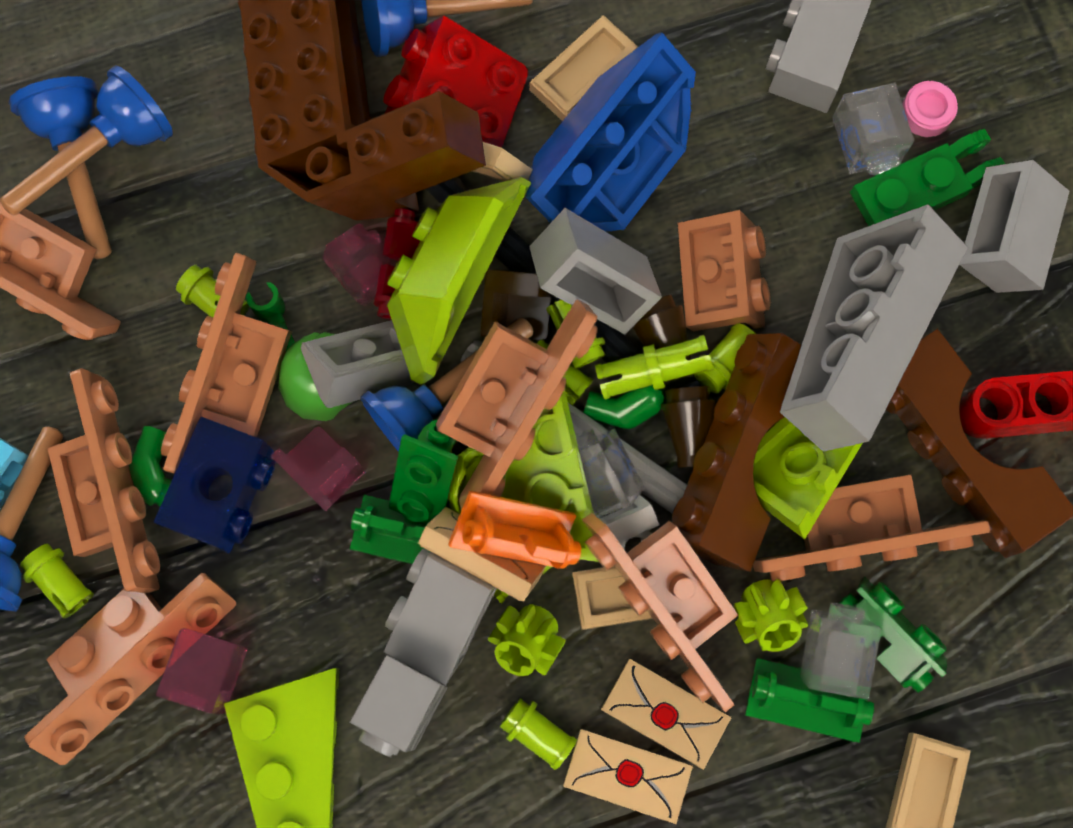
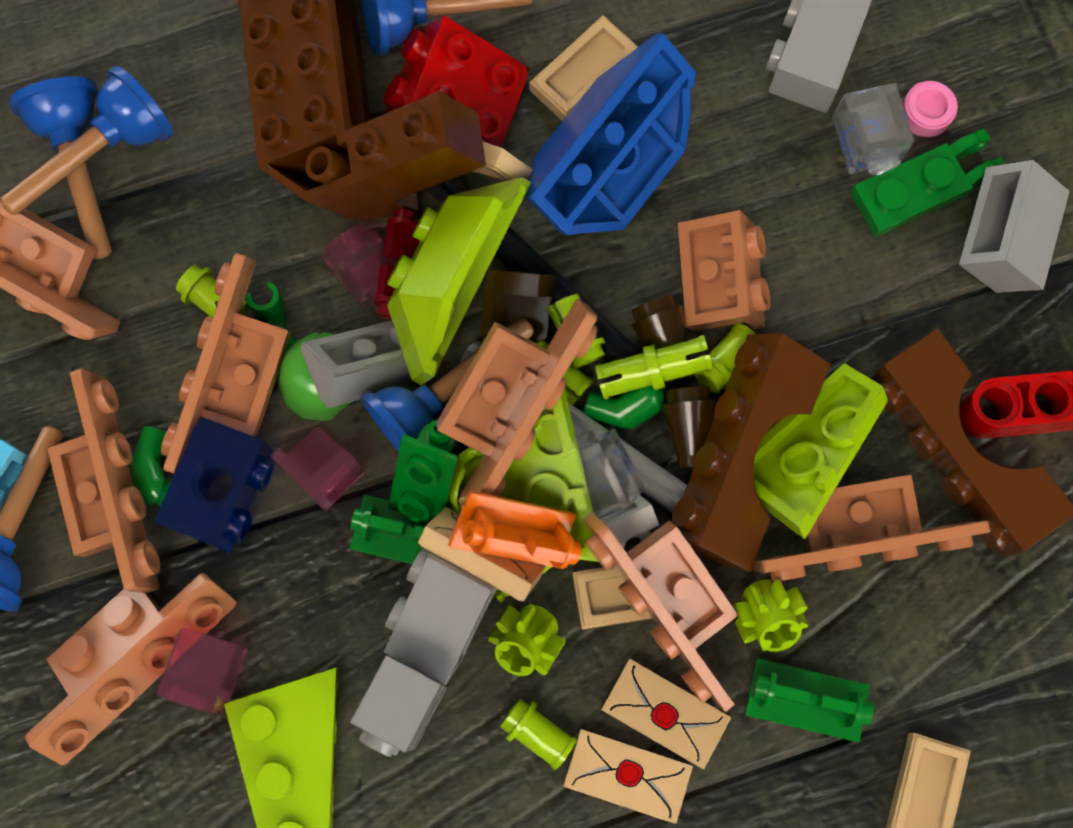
(55, 580): lime pin -> none
(596, 268): light grey piece -> none
(840, 651): clear brick -> none
(869, 324): light grey wedge -> none
(910, 649): green hinge -> none

